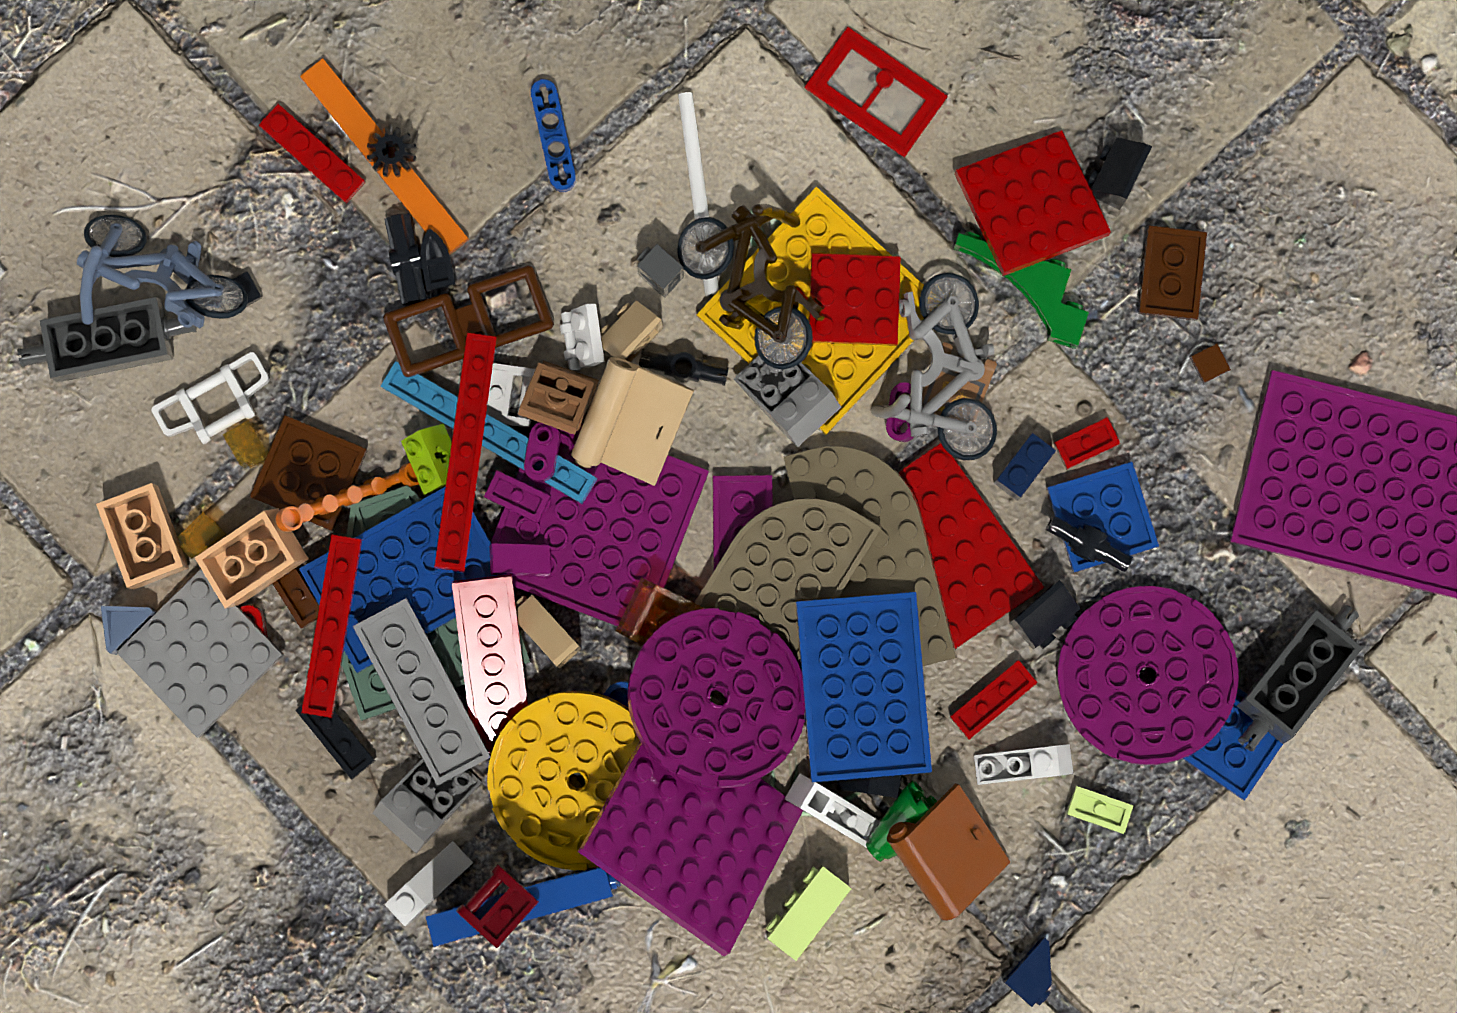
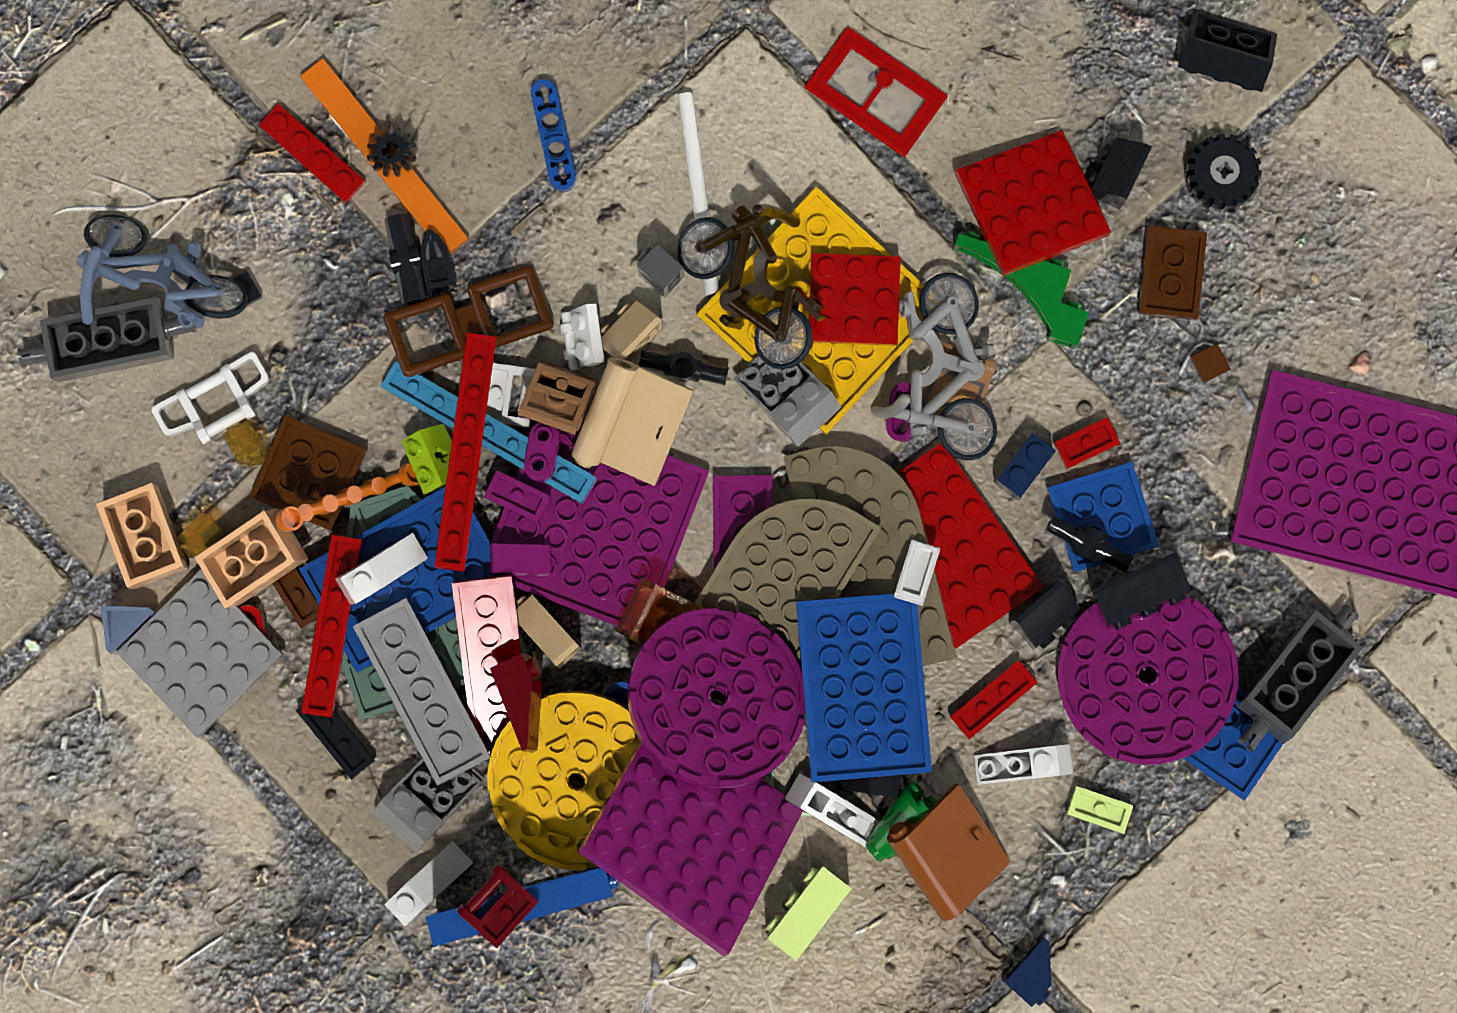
(381, 569): none -> white slope
(521, 694): none -> dark red slope
(917, 572): none -> white tile
(1142, 592): none -> black slope
(1219, 187): none -> black wheel
(1227, 51): none -> black slope

